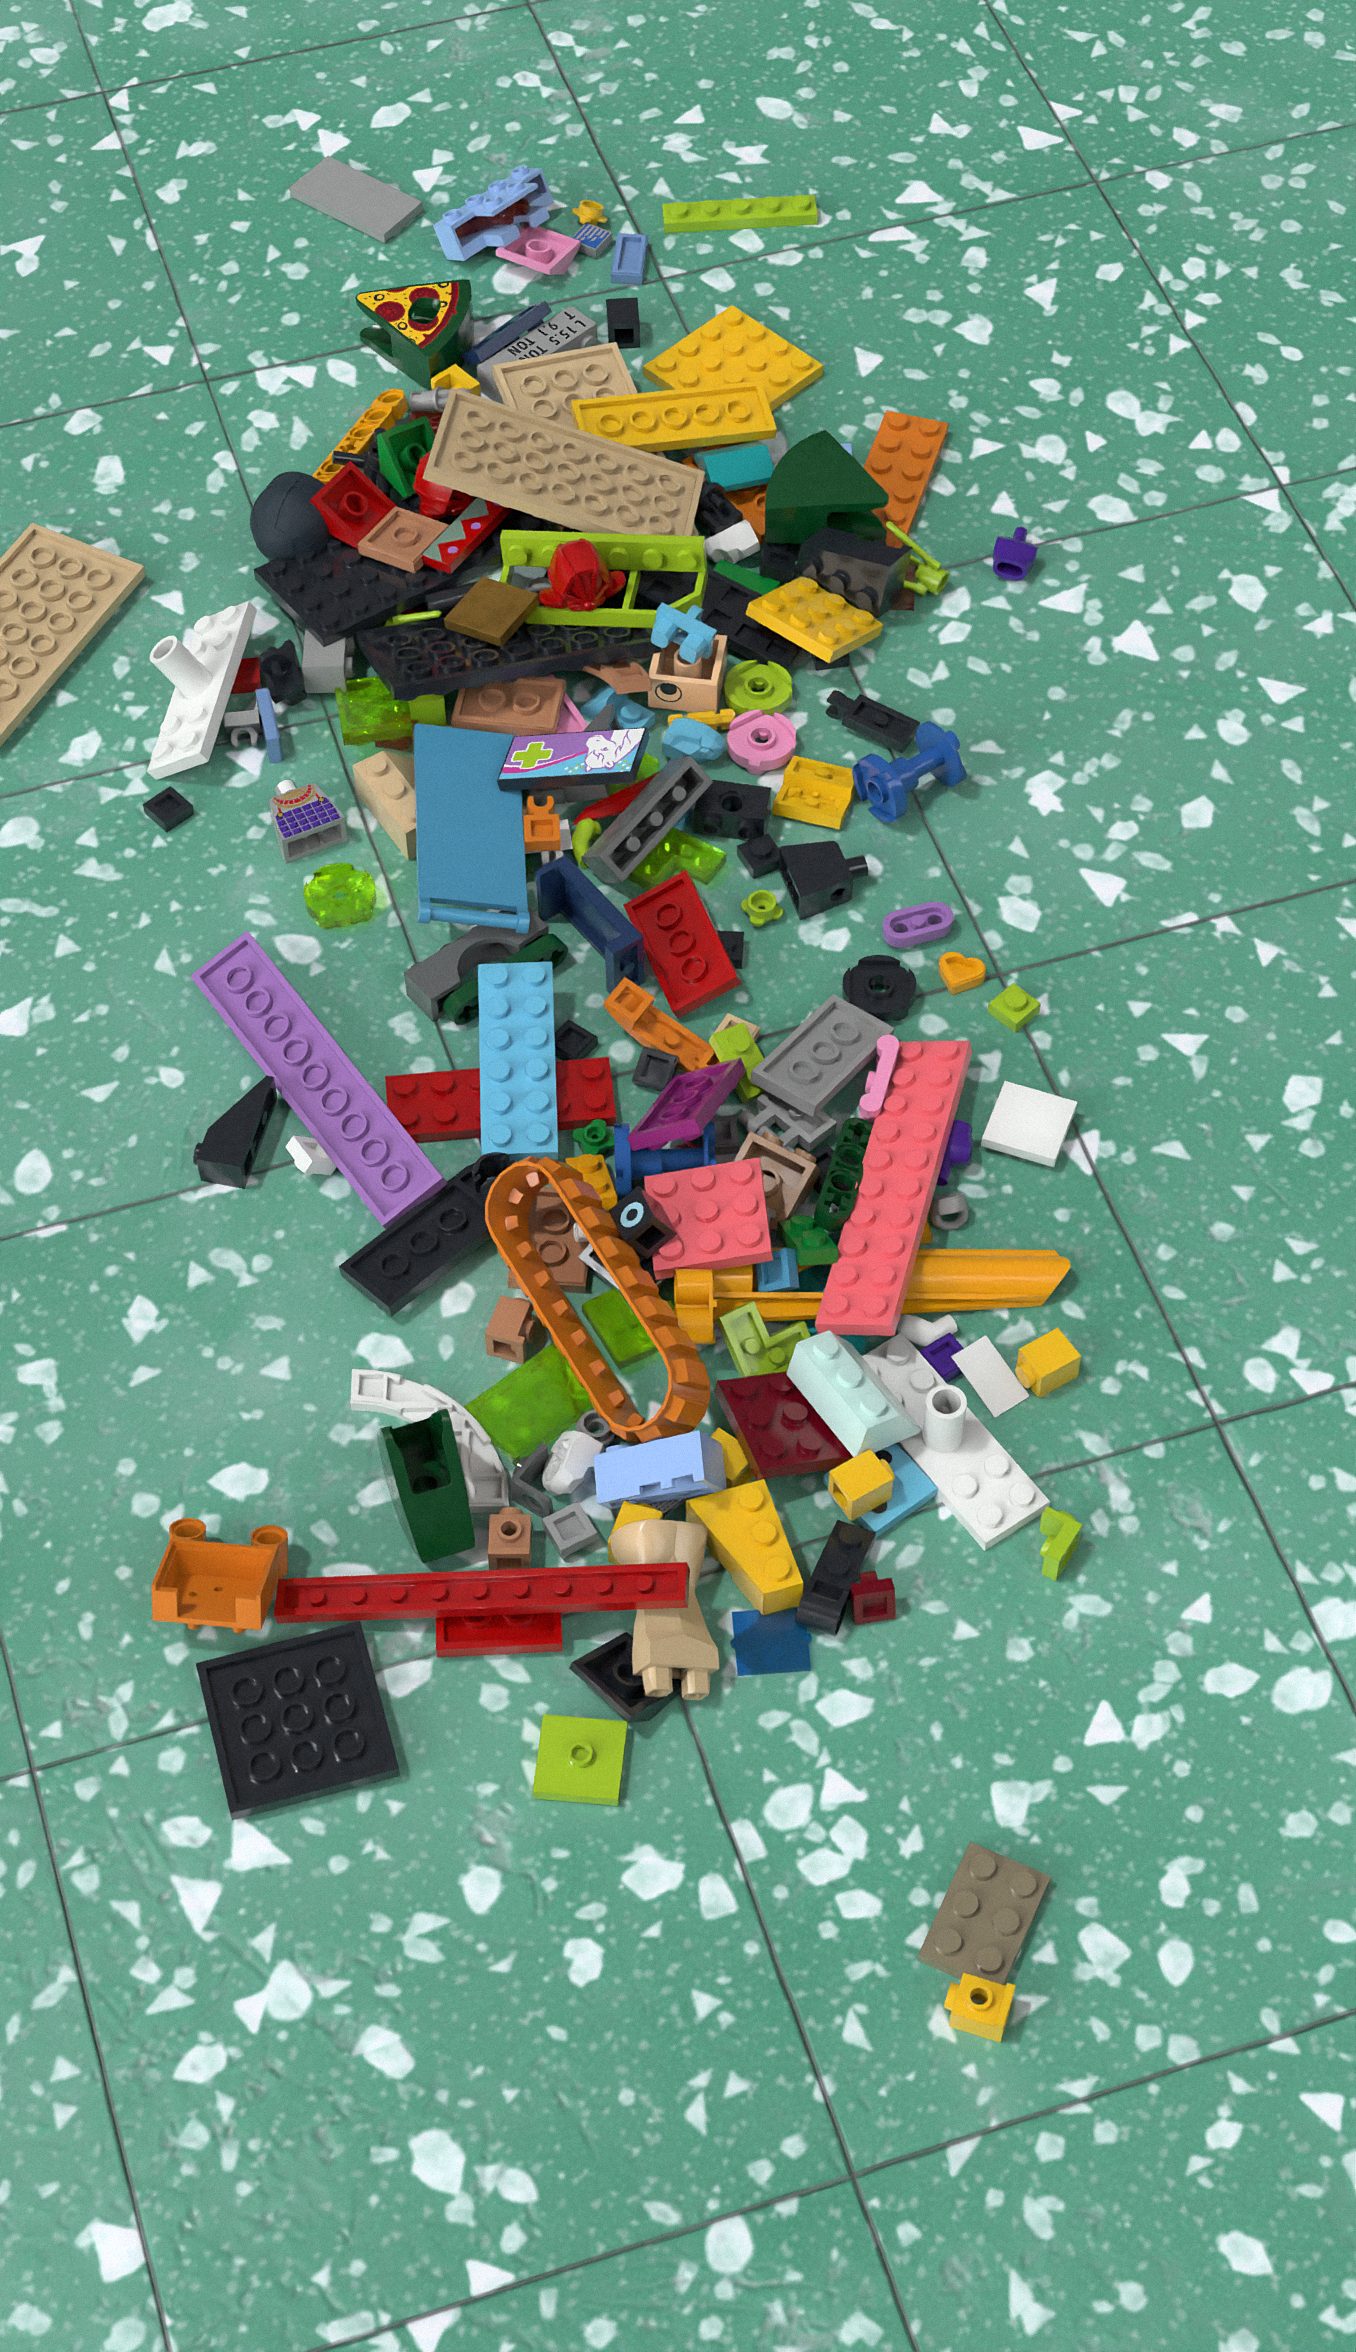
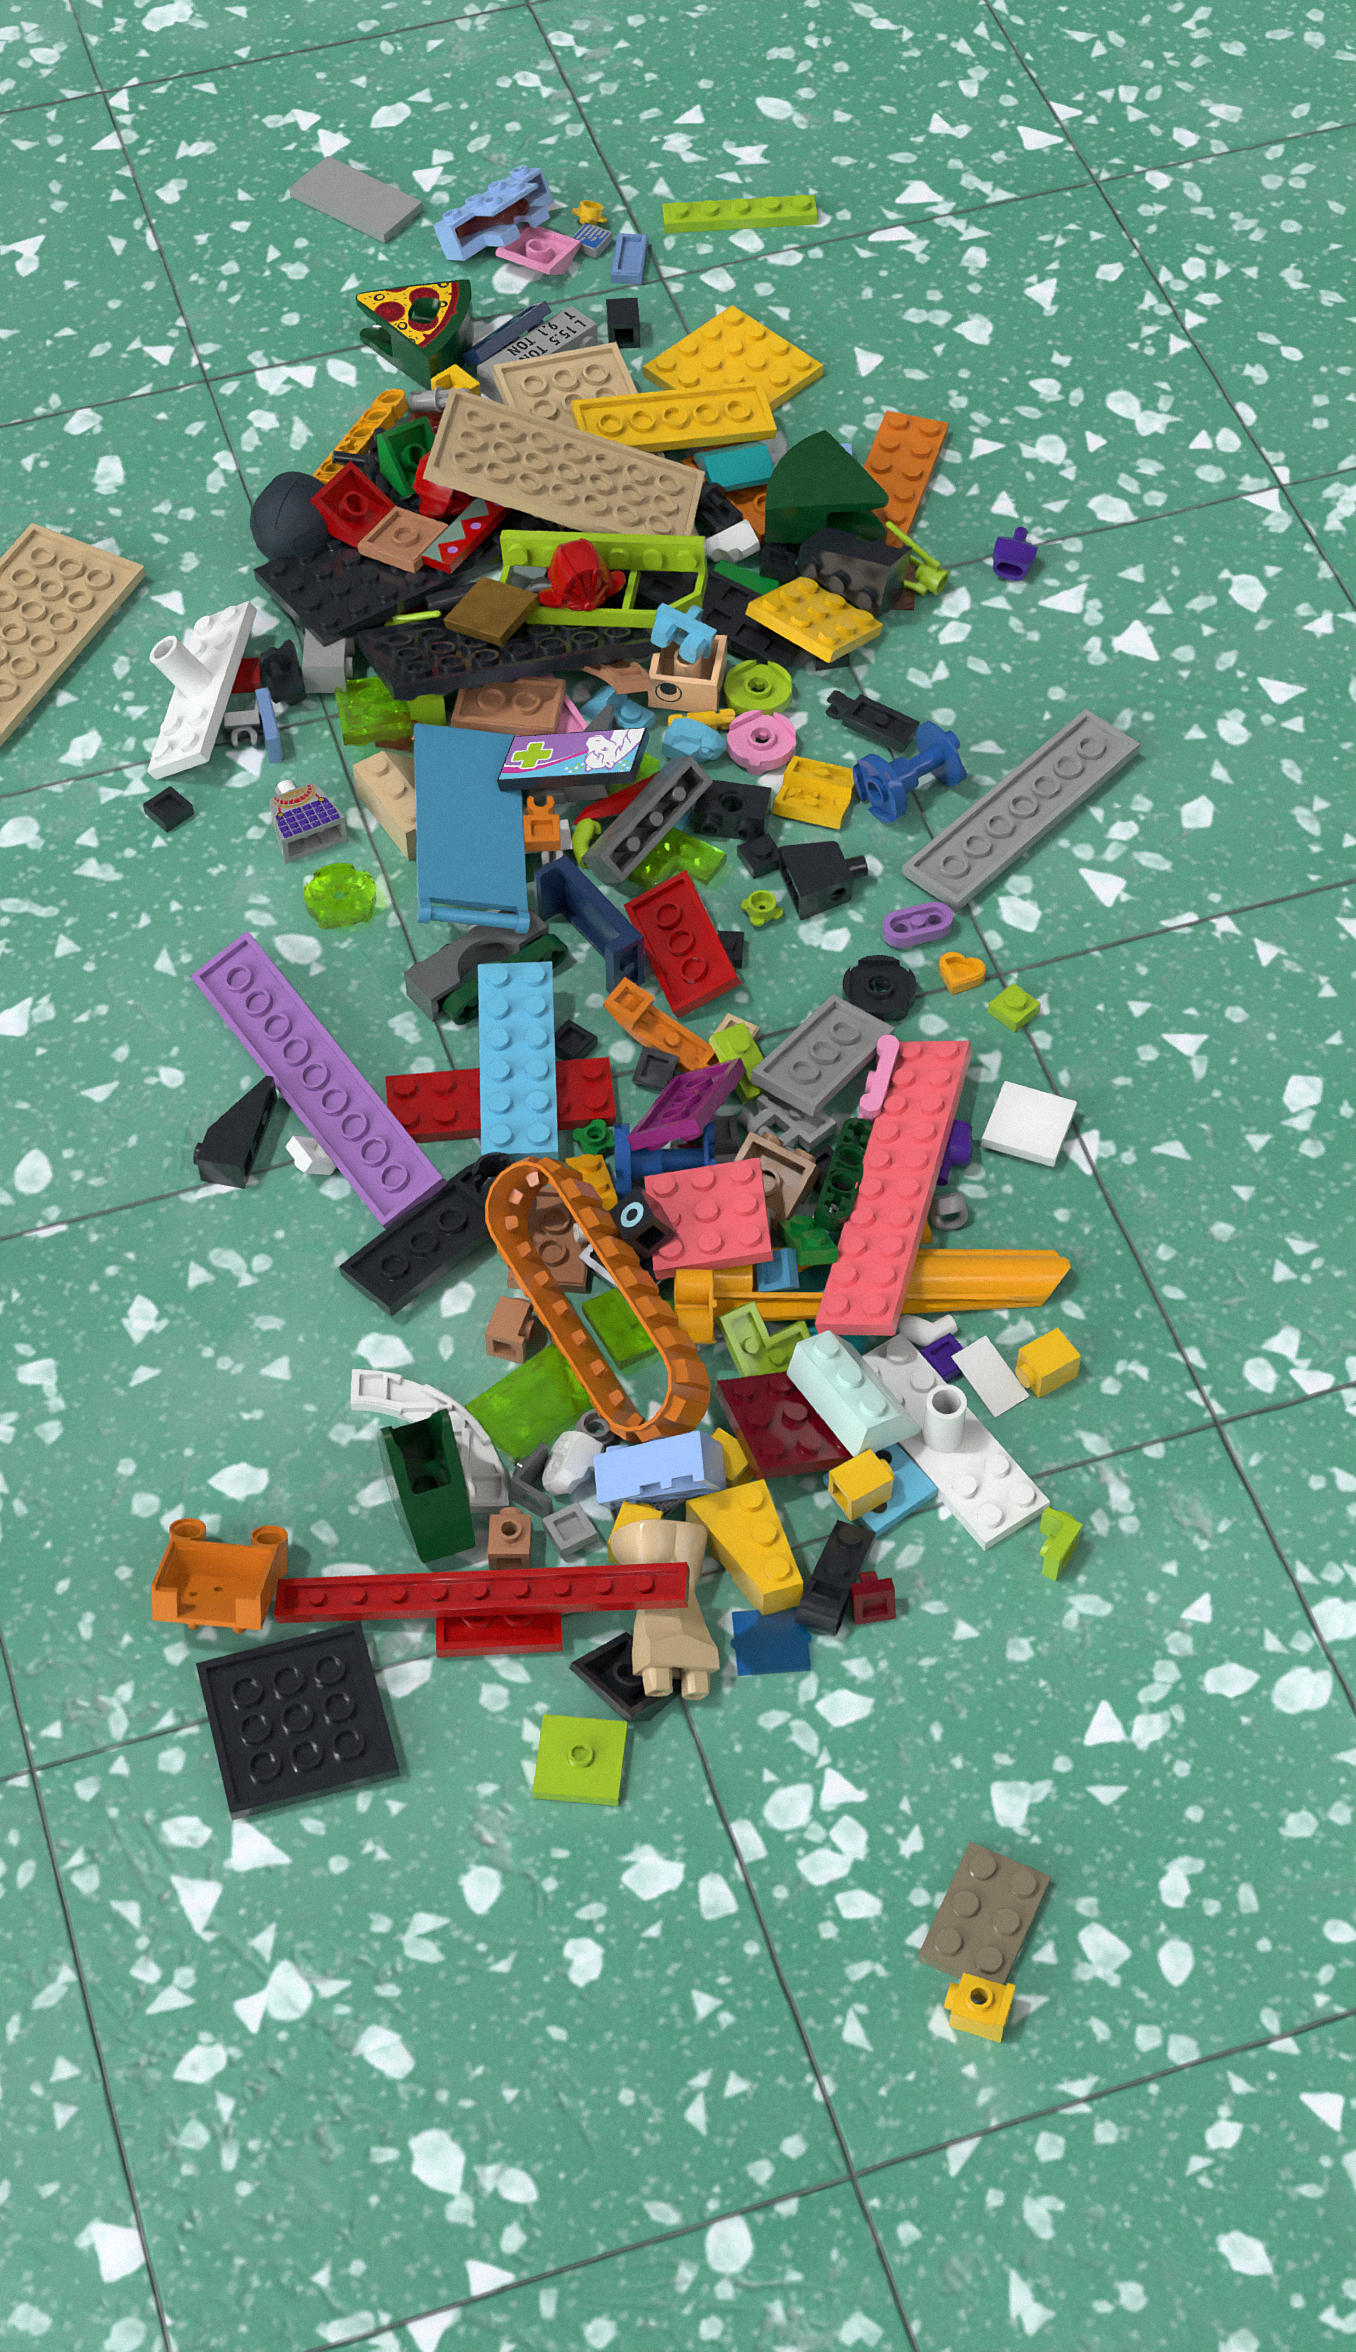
(1020, 810): none -> light grey plate

